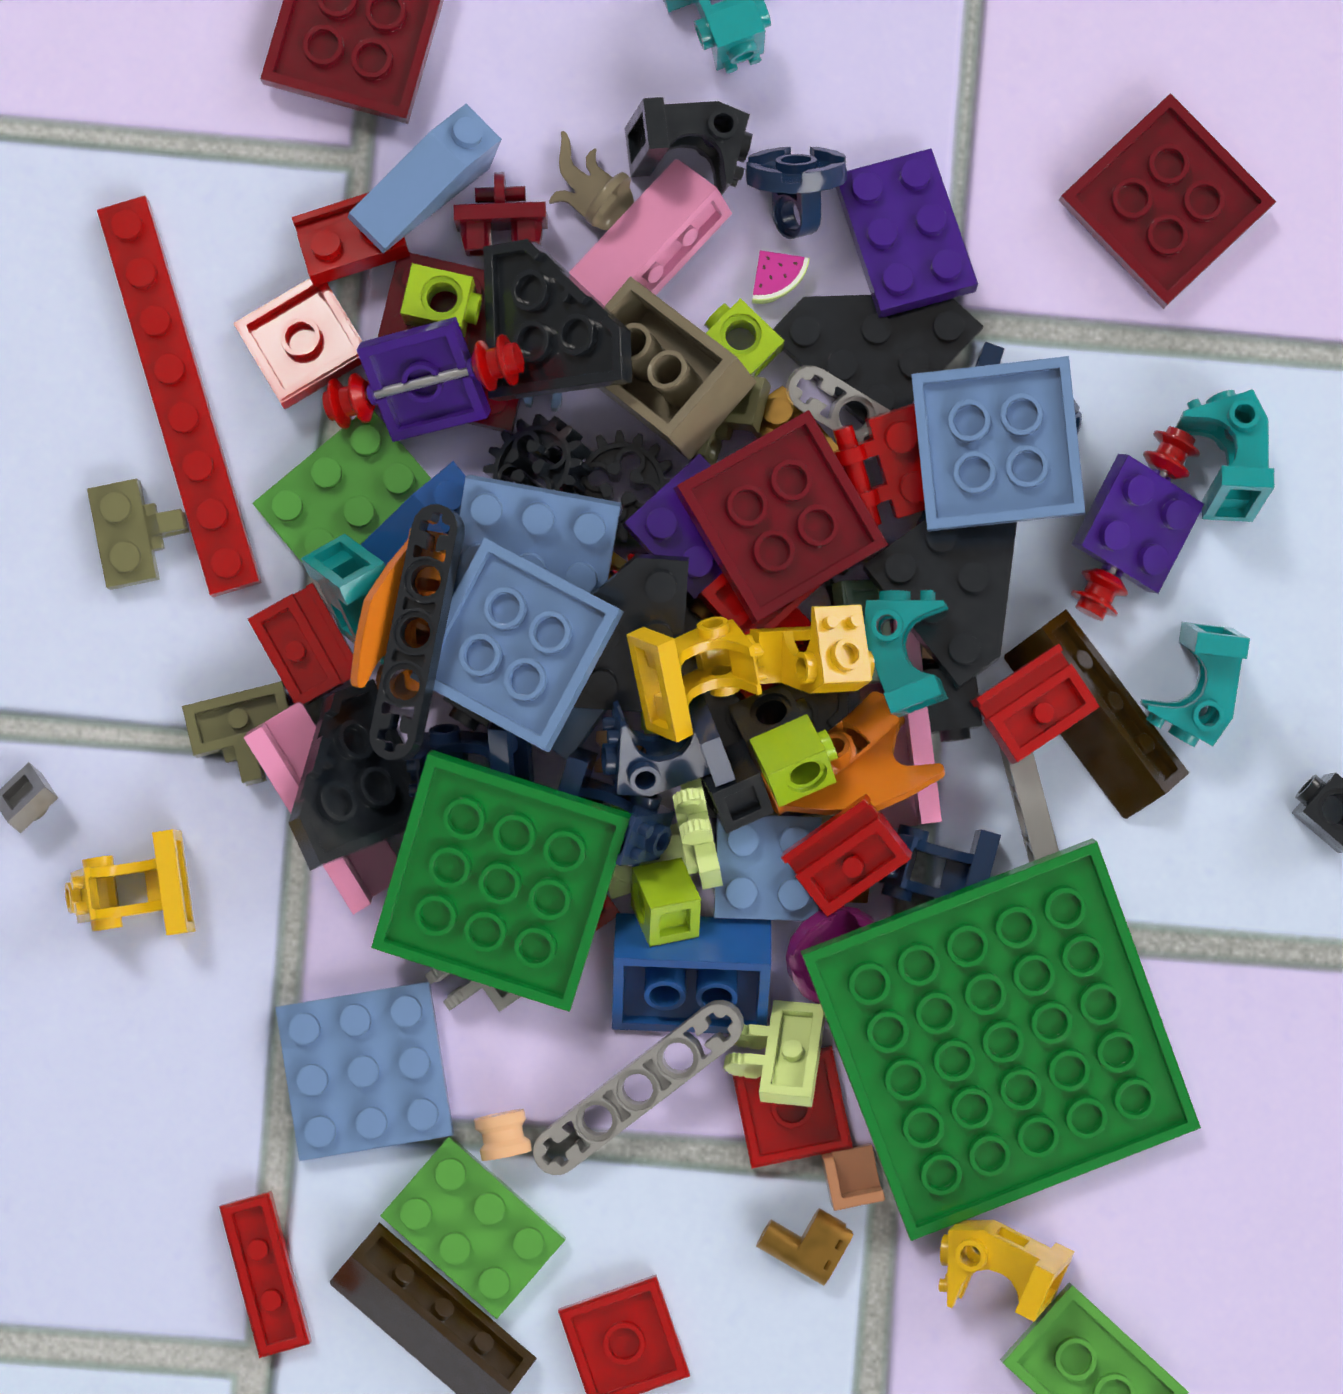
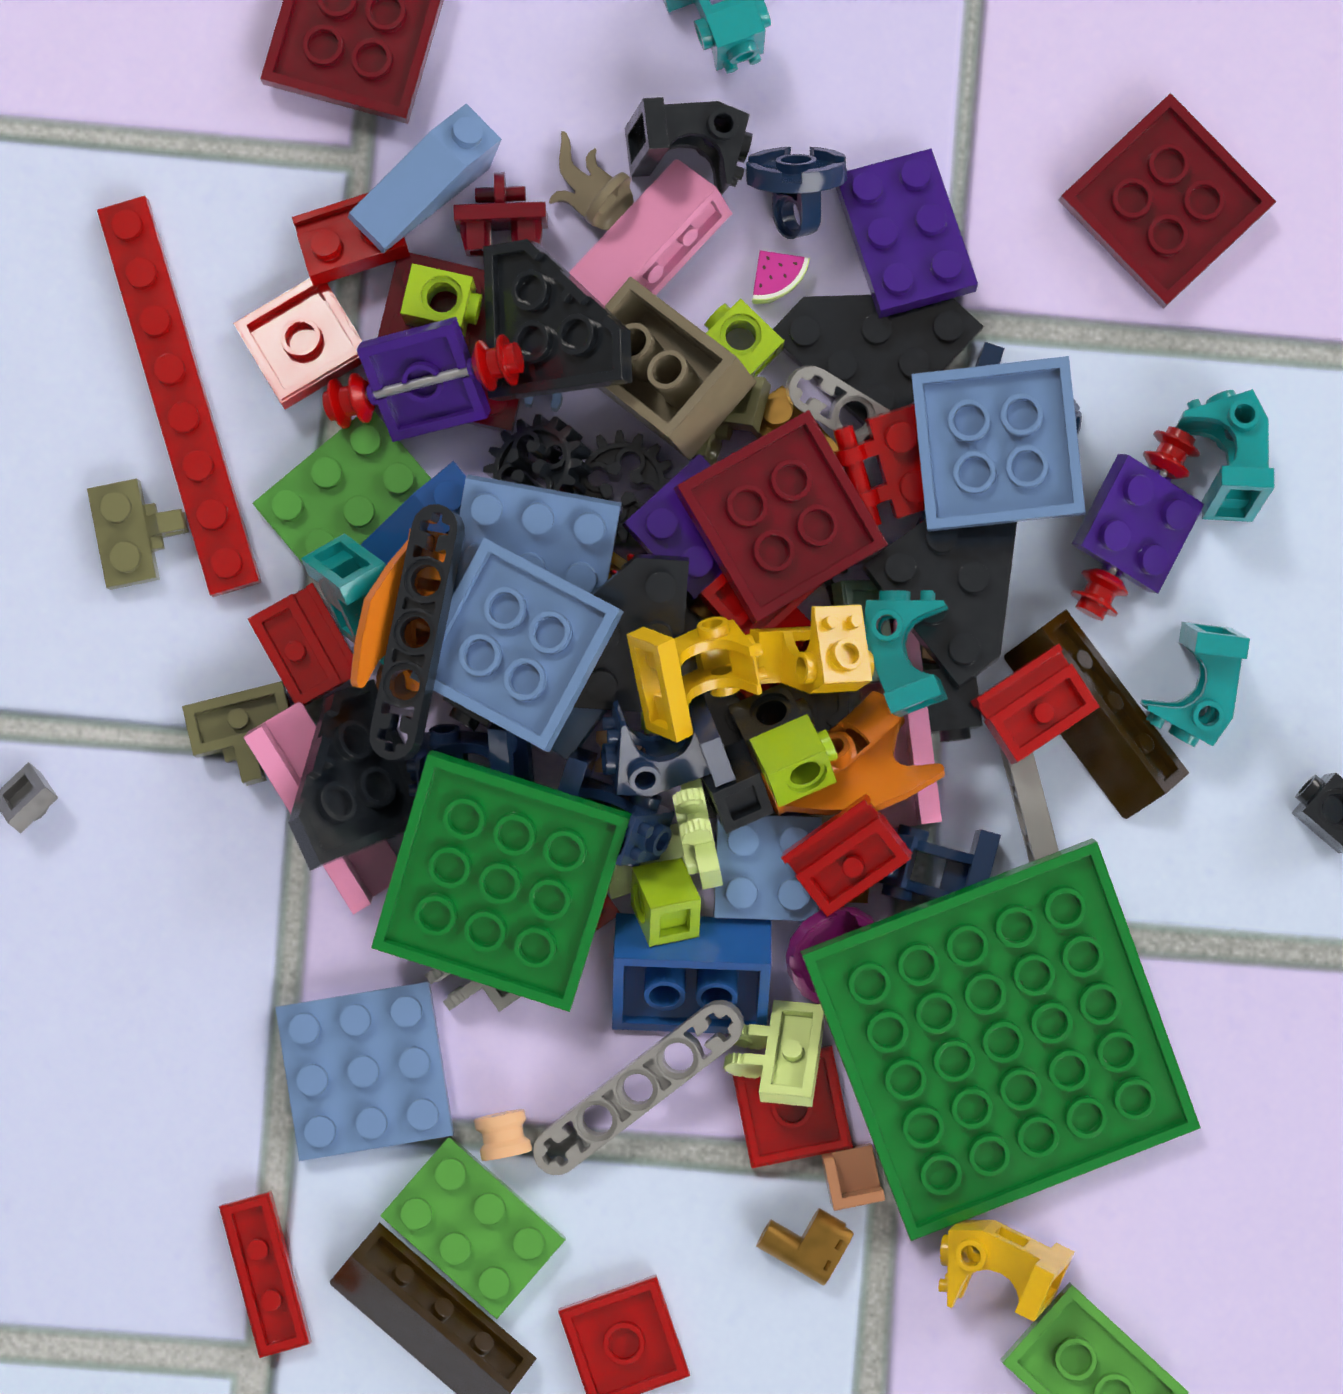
(95, 895): yellow tile -> none

